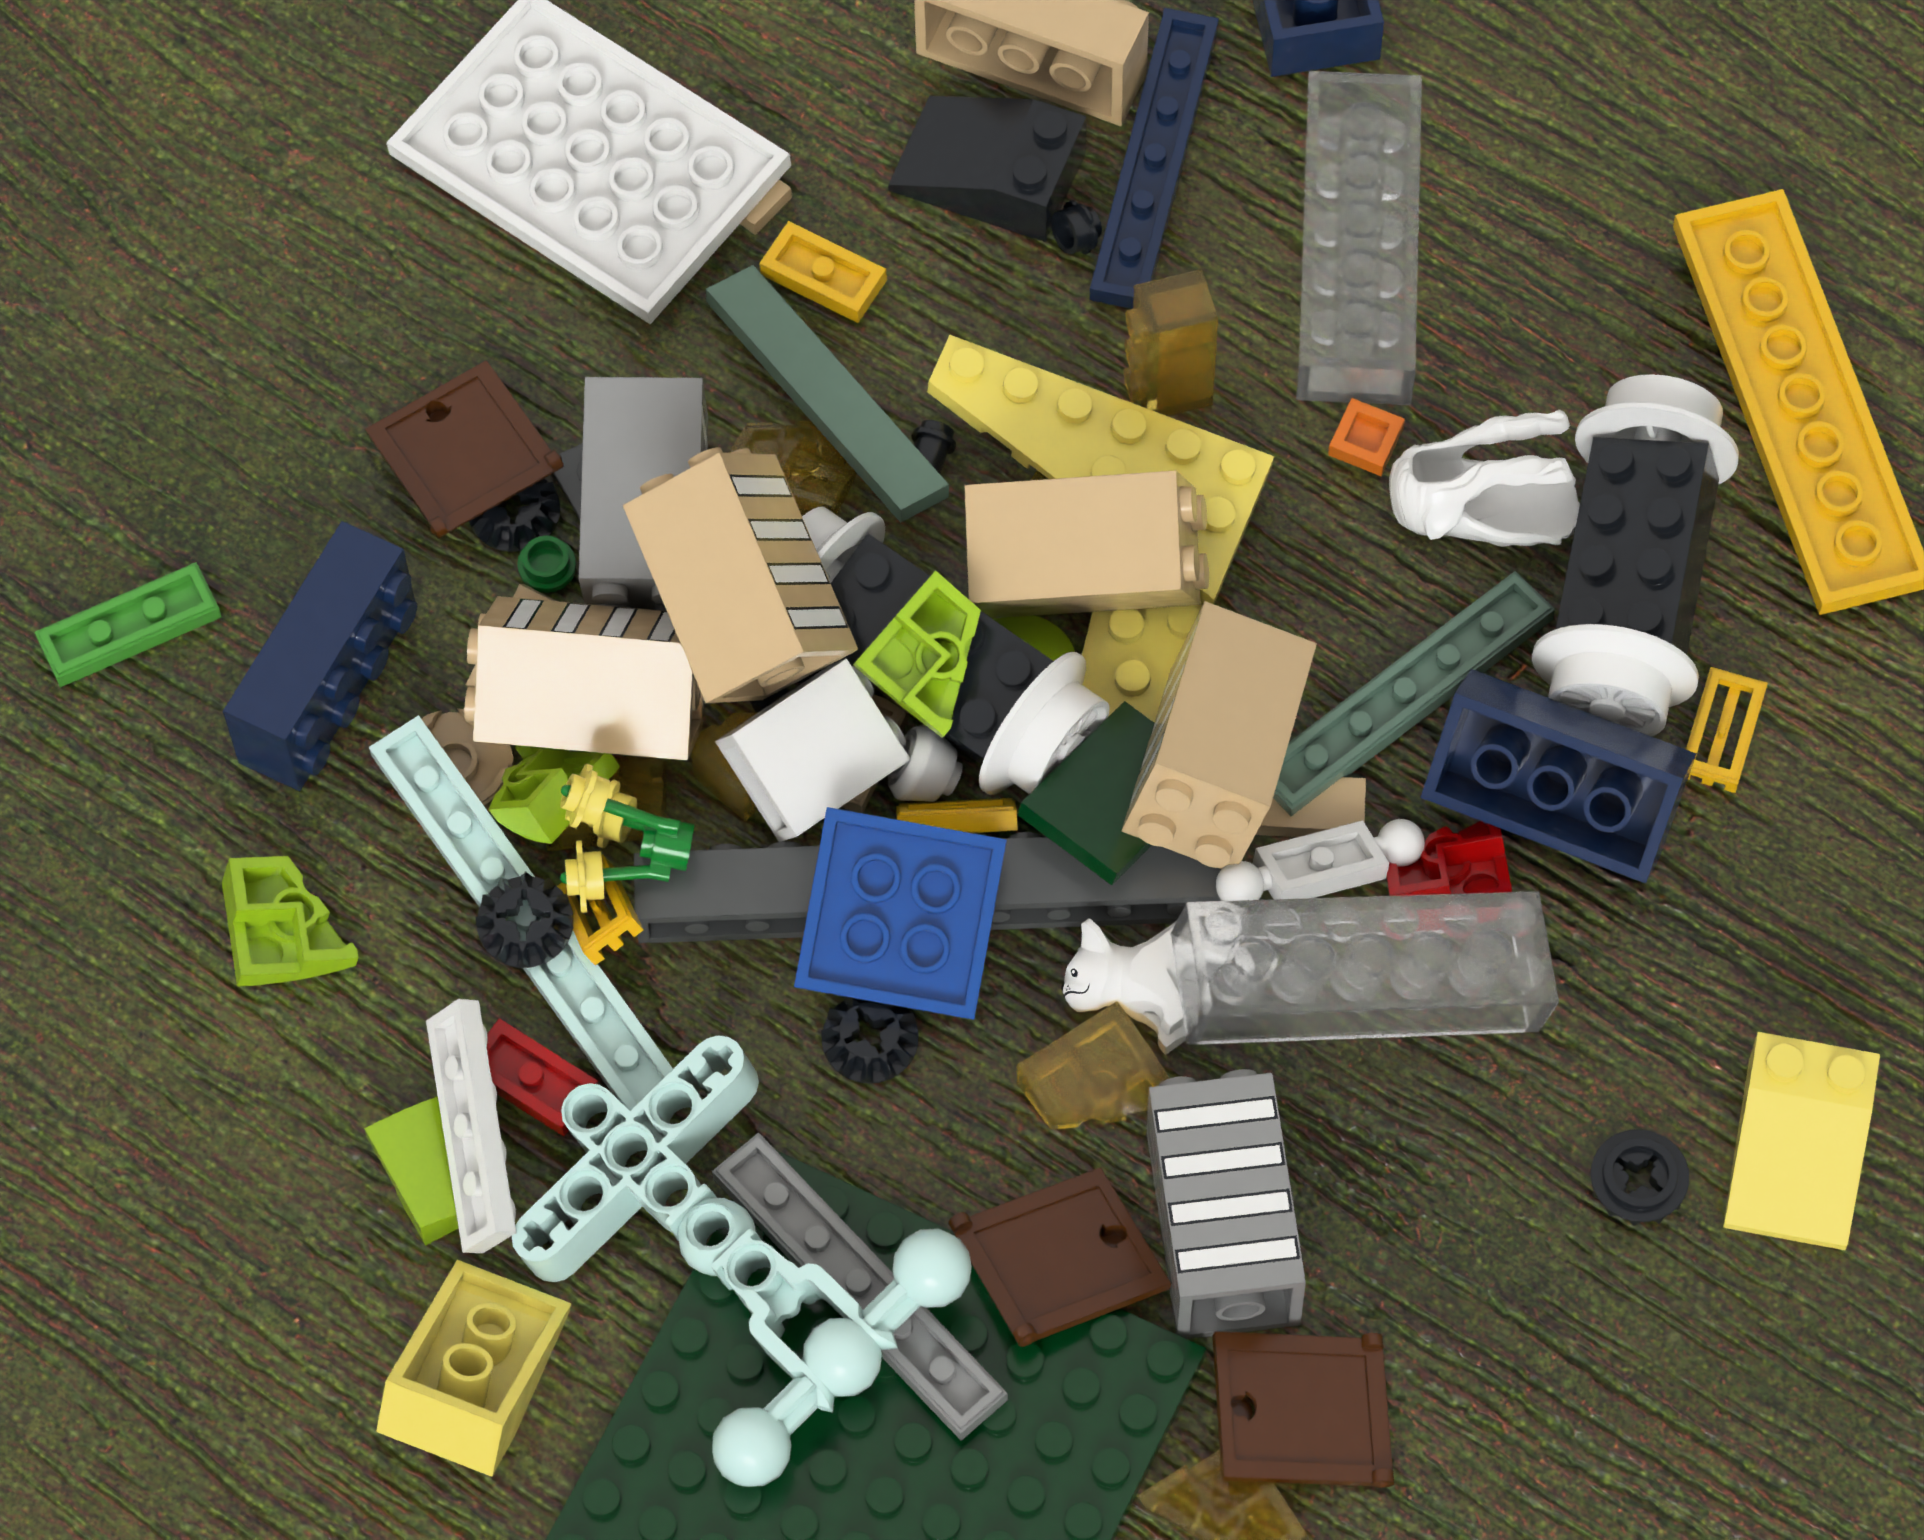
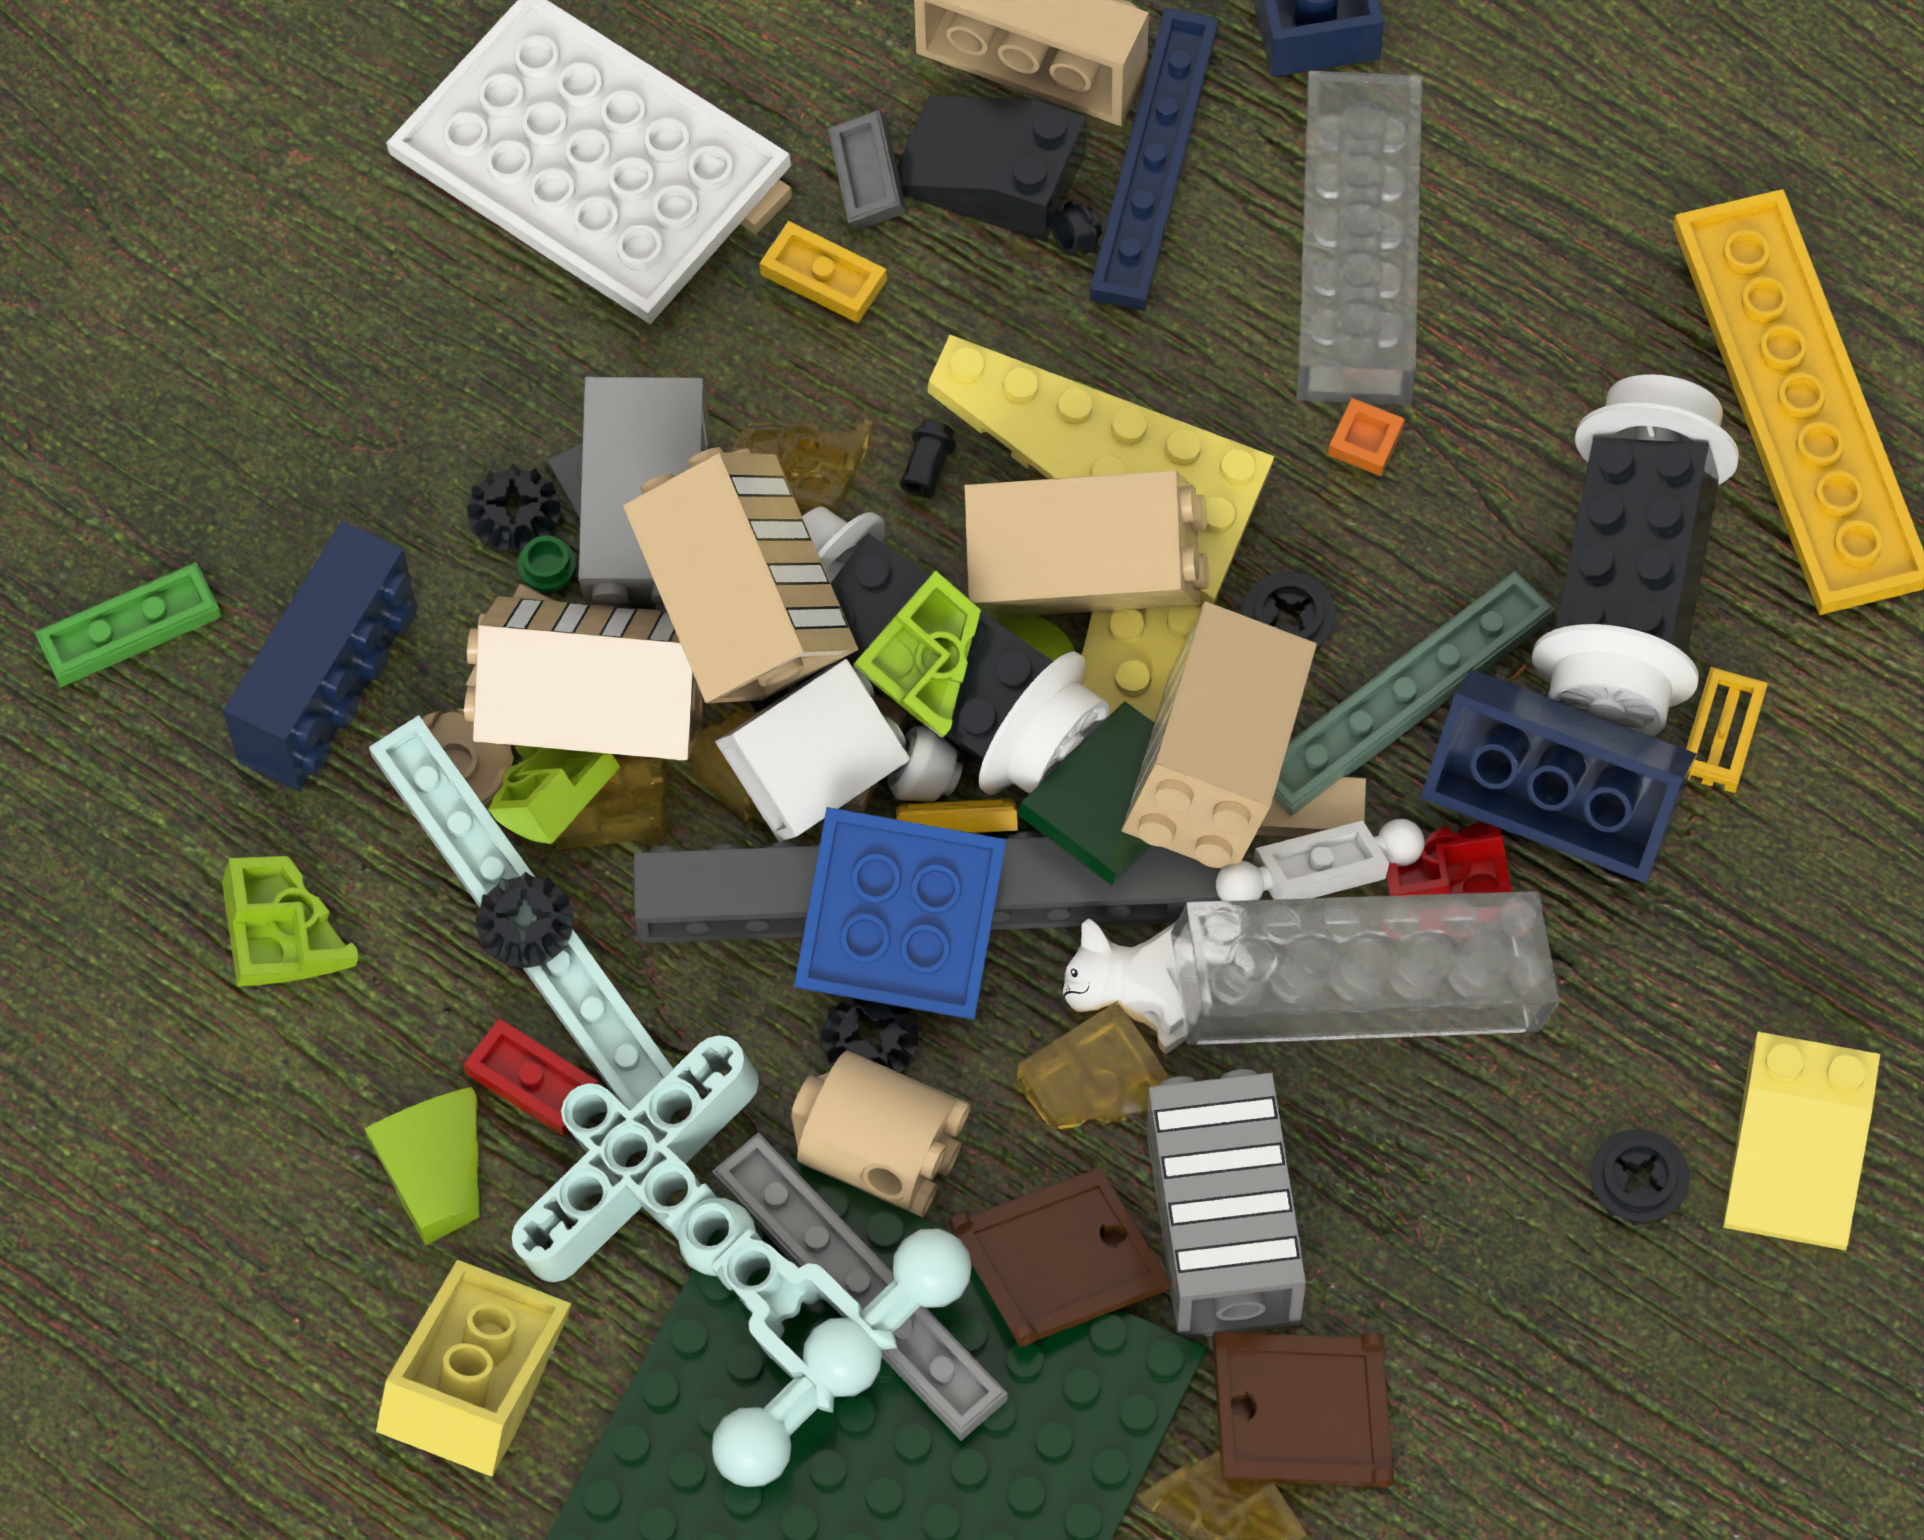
(463, 449): reddish brown container -> none
(471, 1126): white plate -> none
(610, 928): yellow tile -> none
(612, 816): plant -> none
(827, 393): sand green tile -> none
(867, 170): none -> flat silver tile
(878, 1131): none -> tan cylinder
(1172, 344): clear yellow brick -> none
(1292, 593): none -> black gear
(1491, 500): white hair -> none

